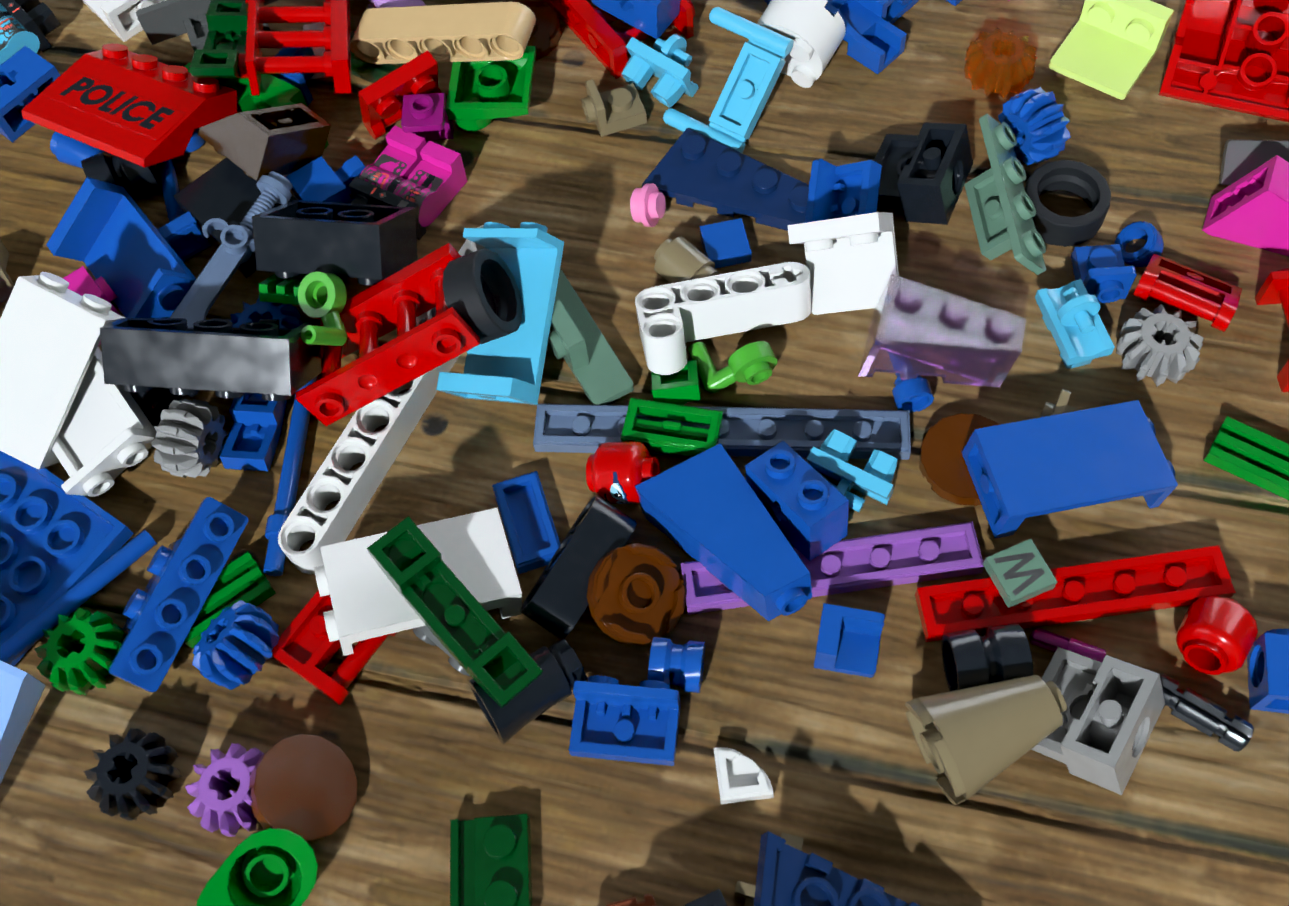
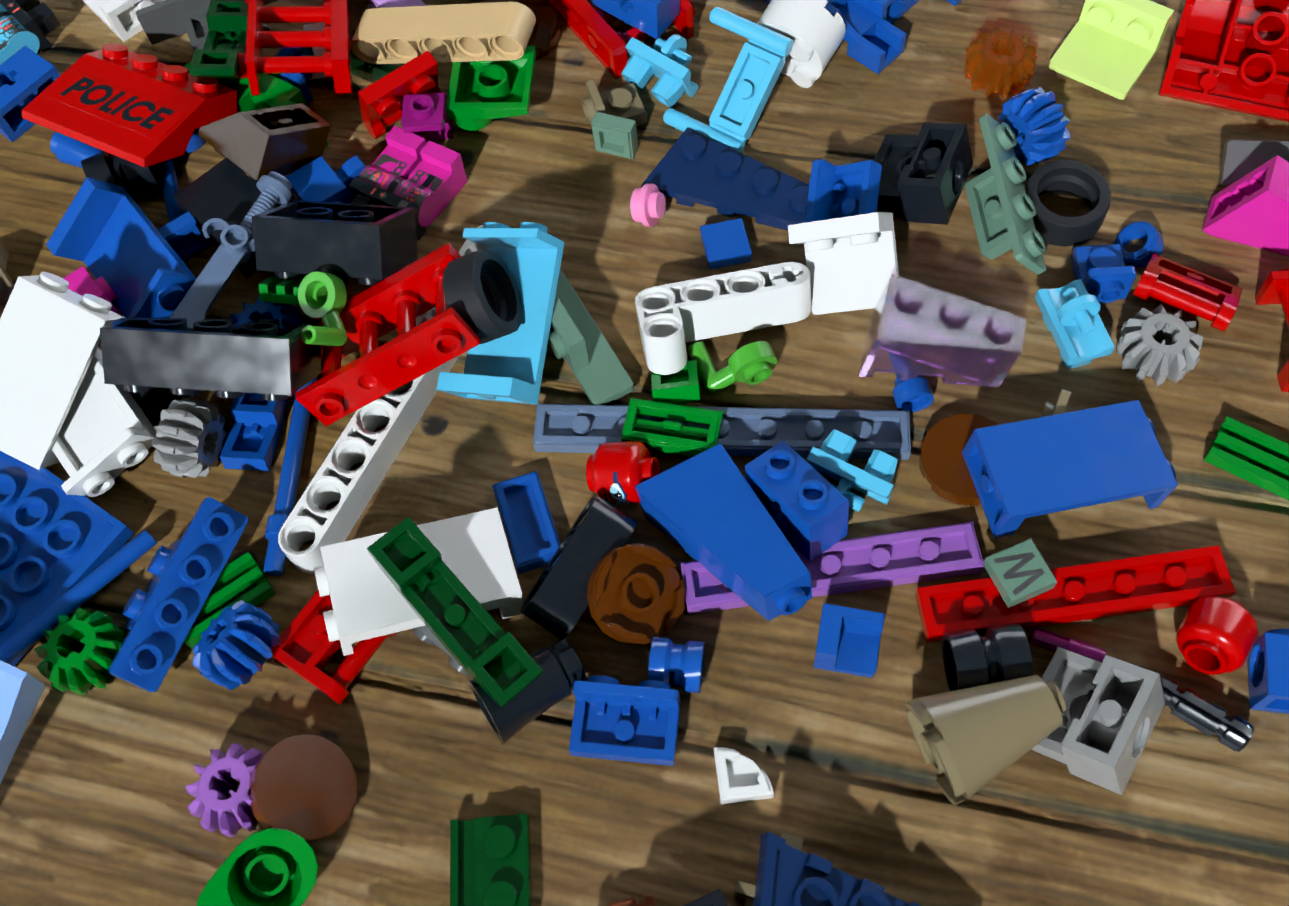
(132, 774): black gear -> none
(615, 135): none -> sand green tile
(681, 261): dark tan brick -> none

